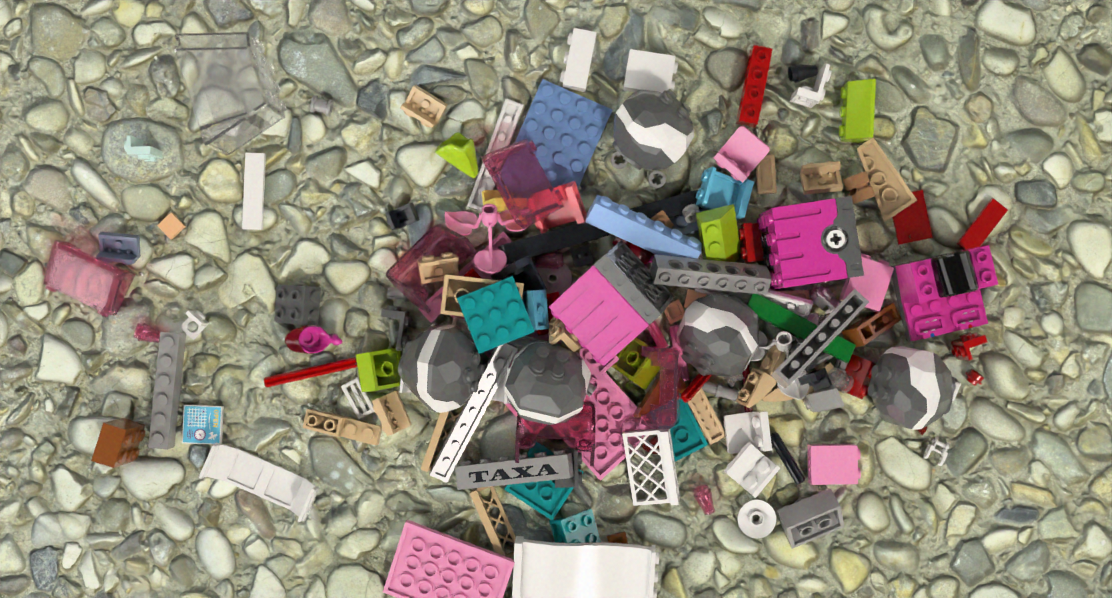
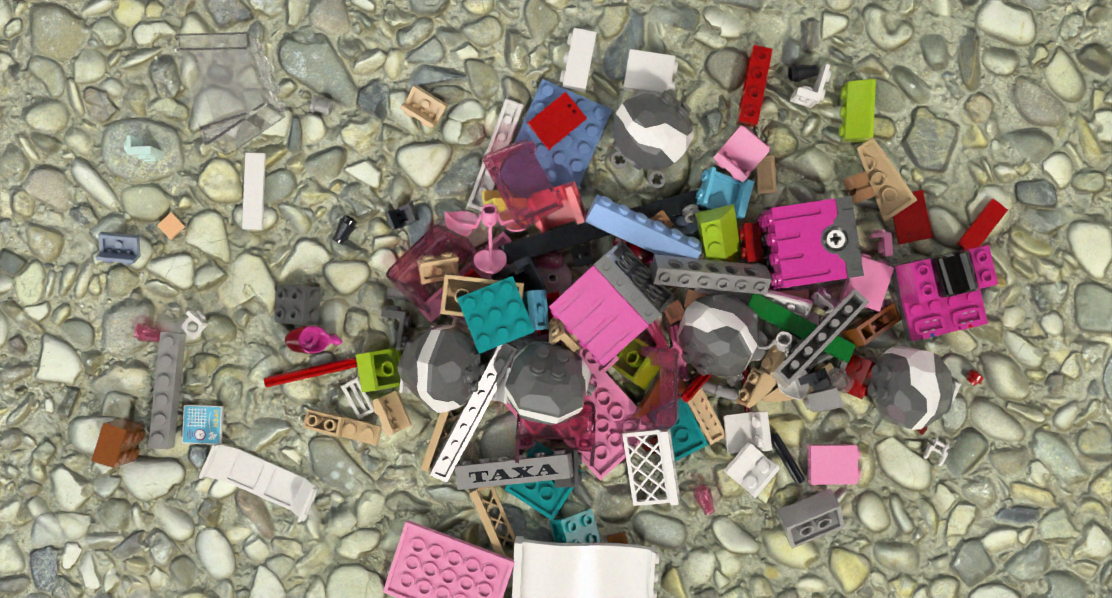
(86, 278): clear pink windscreen -> none
(344, 229): none -> black cone
(459, 153): lime hat -> none
(557, 121): none -> red container
(763, 525): white dish -> none
(821, 177): tan bracket -> none
(885, 244): none -> bright pink bracket
(961, 346): red bracket -> none

